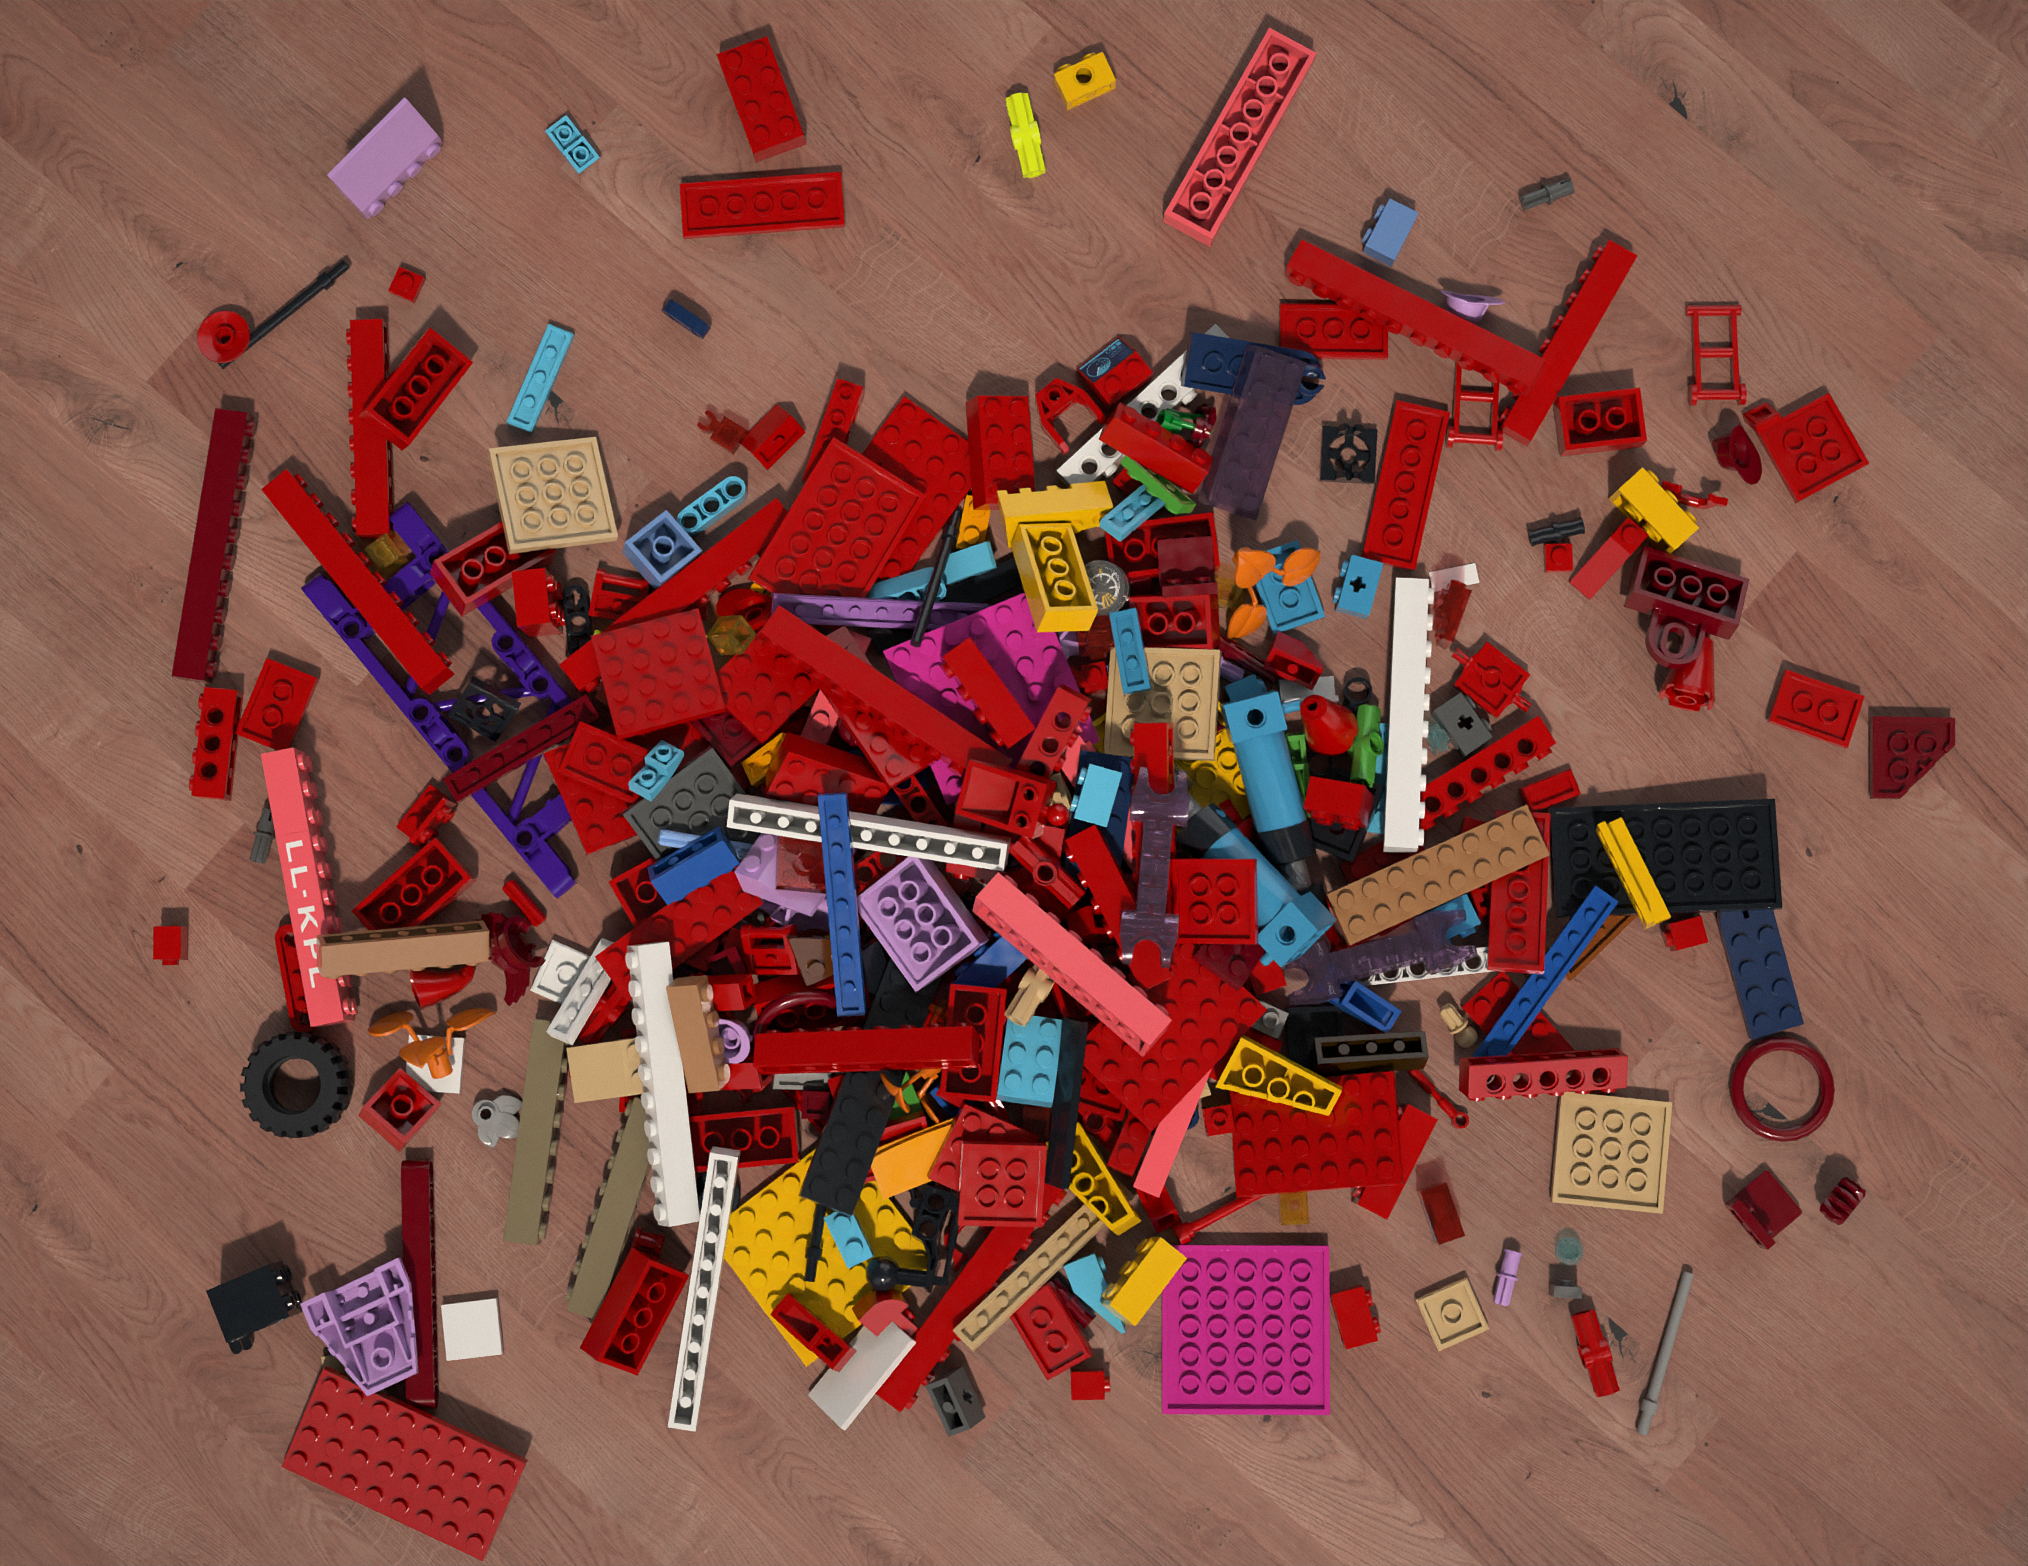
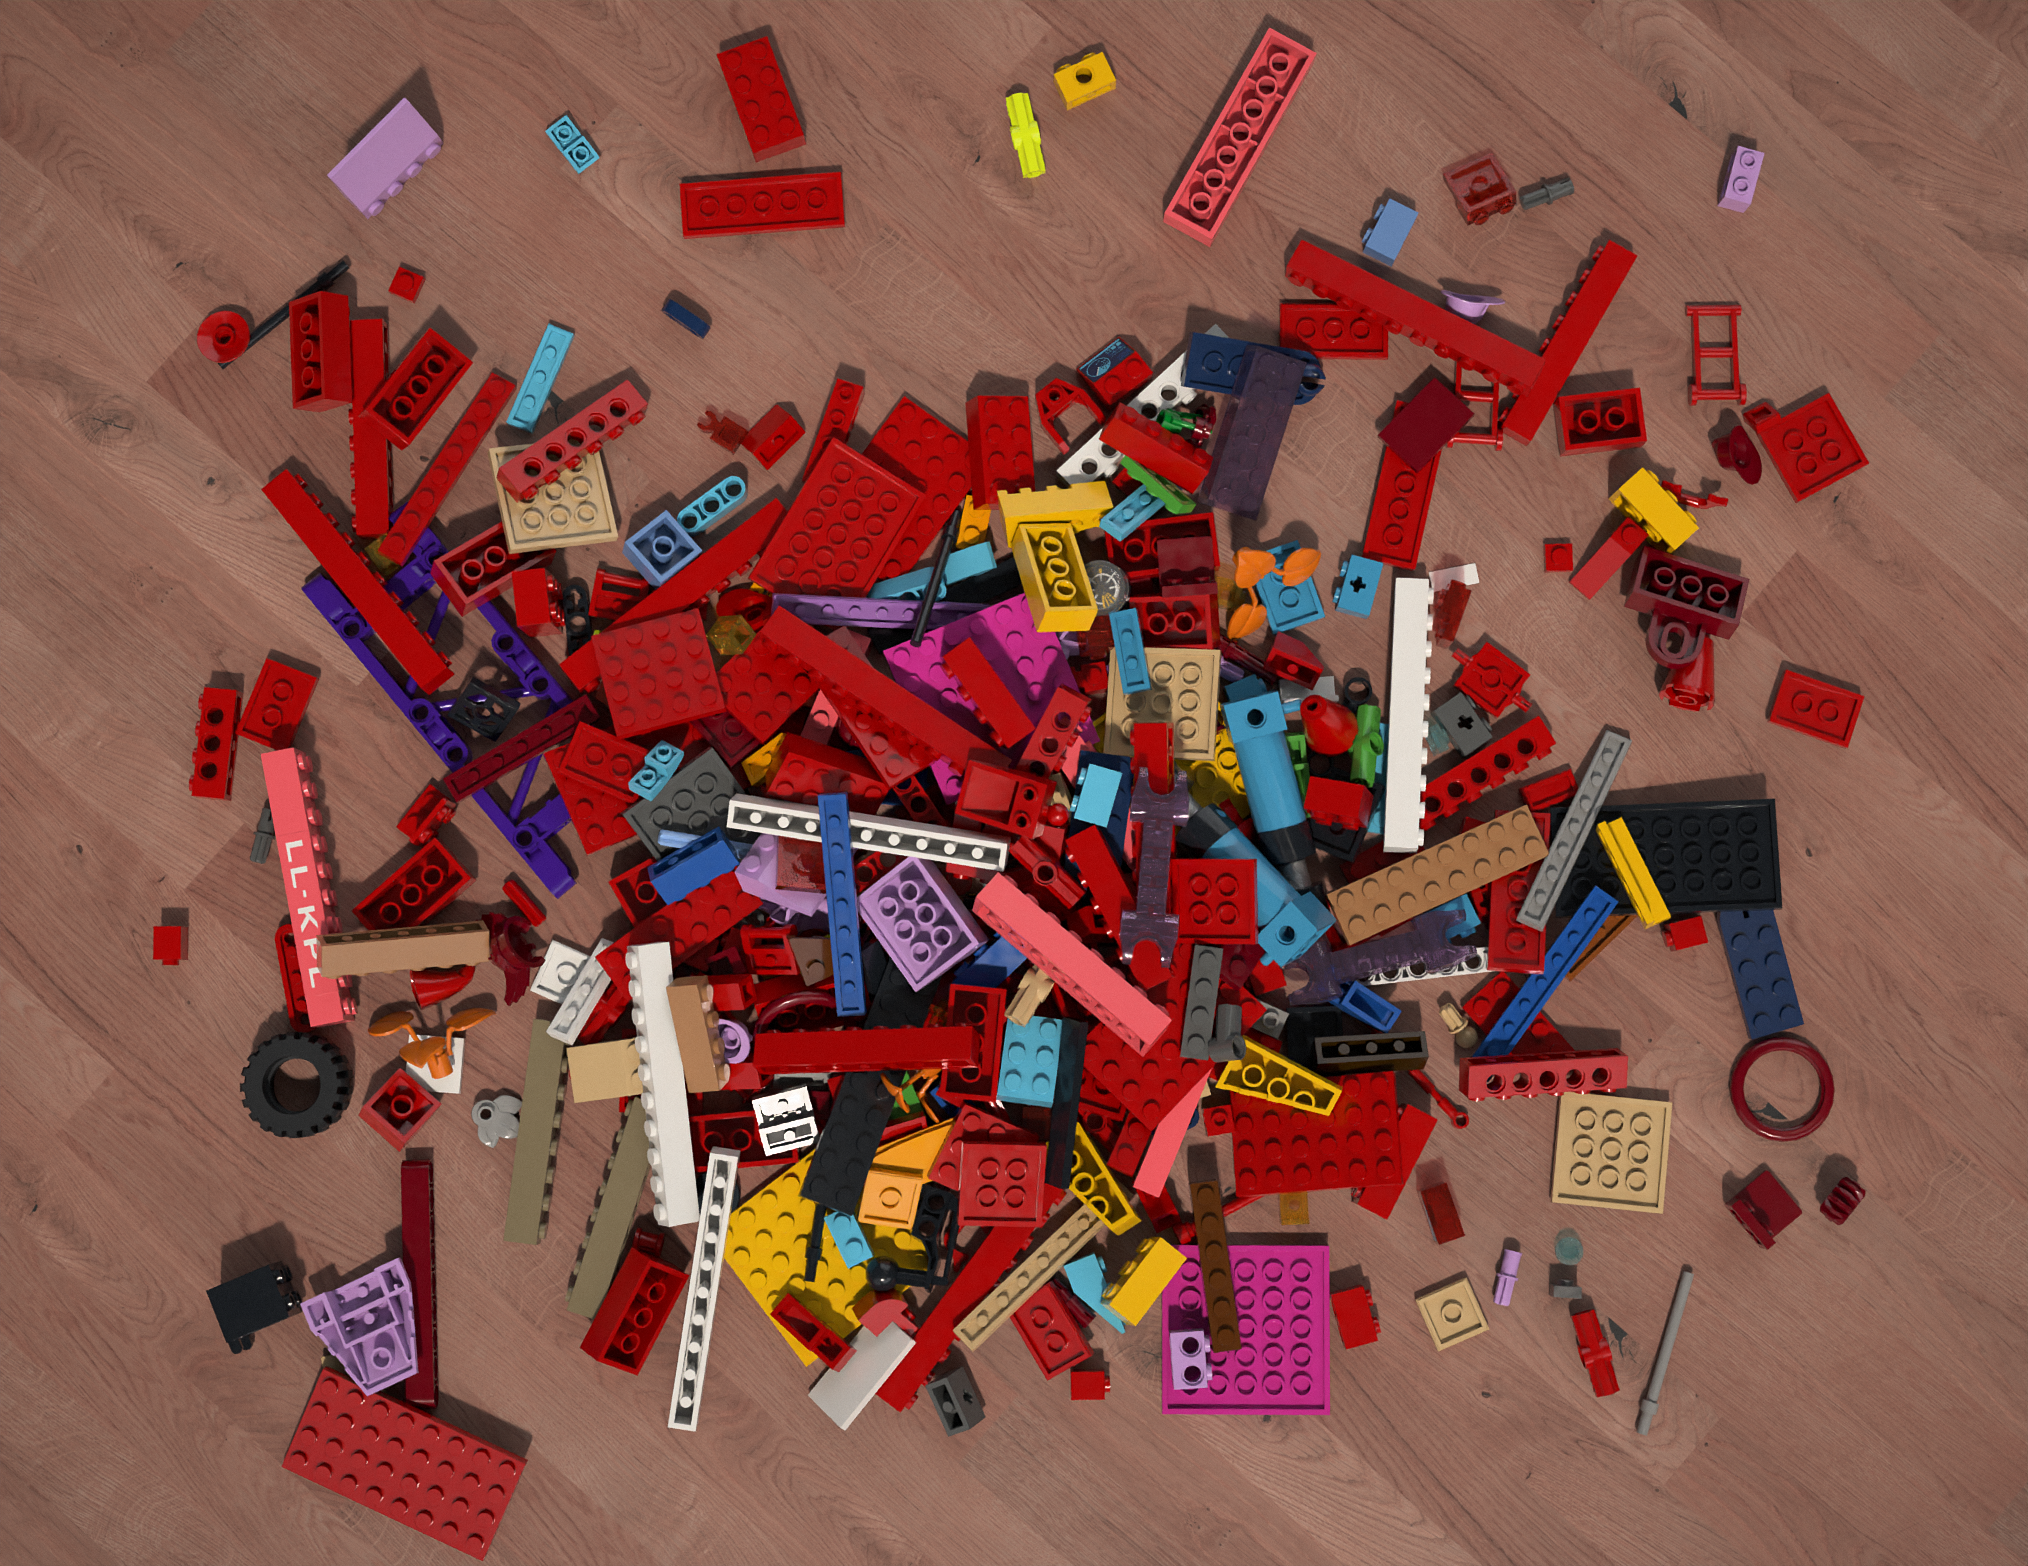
(213, 546): dark red brick -> none
(320, 351): none -> red brick
(447, 469): none -> red plate
(472, 1329): white tile -> none
(622, 398): none -> red brick
(786, 1119): none -> slope
(890, 1198): none -> light orange tile
(1182, 1359): none -> lavender brick
(1201, 1001): none -> dark grey plate
(1214, 1266): none -> reddish brown brick
(1228, 1042): none -> dark grey piece
(1368, 436): black piece -> none
(1425, 425): none -> dark red tile
(1480, 189): none -> clear red plate
(1556, 531): black pin -> none
(1574, 830): none -> light grey tile
(1740, 179): none -> lavender brick
(1905, 751): dark red plate -> none

